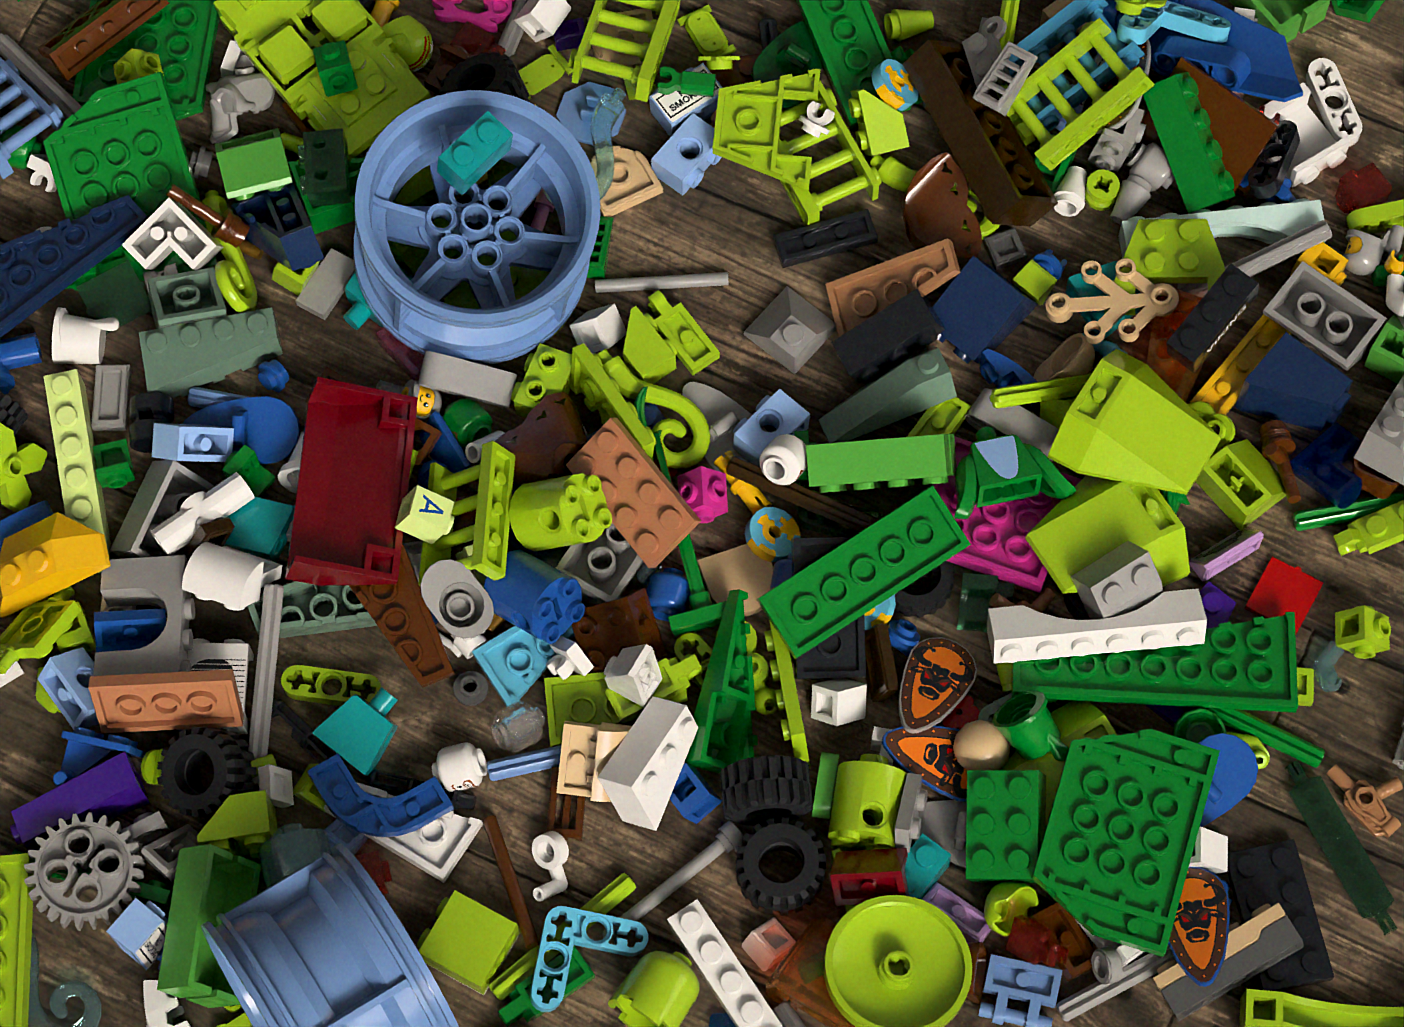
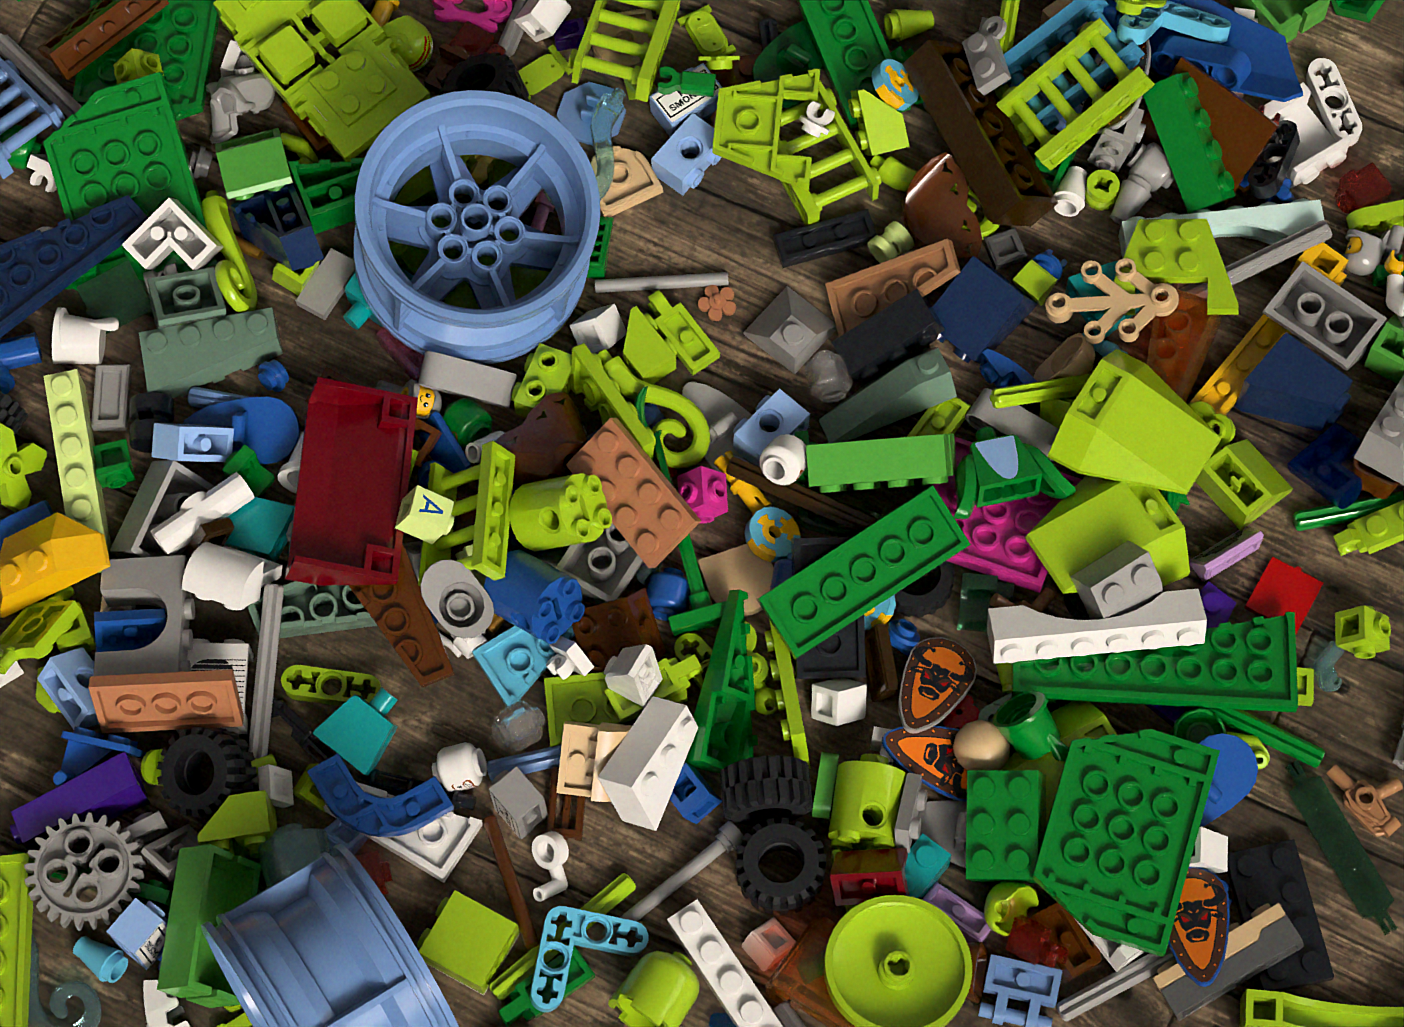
(101, 959): none -> medium azure cone
(226, 226): reddish brown piece -> none
(326, 167): clear green brick -> none
(335, 68): green bracket -> none
(470, 698): dark grey plate -> none
(474, 152): teal brick -> none
(518, 802): none -> light grey brick
(717, 302): none -> nougat plant
(828, 377): none -> clear head
(891, 243): none -> yellowish green wheel
(989, 81): light grey slope -> none
(1107, 965): light grey tile -> none
(1212, 318): black brick -> none
(1277, 447): reddish brown piece -> none

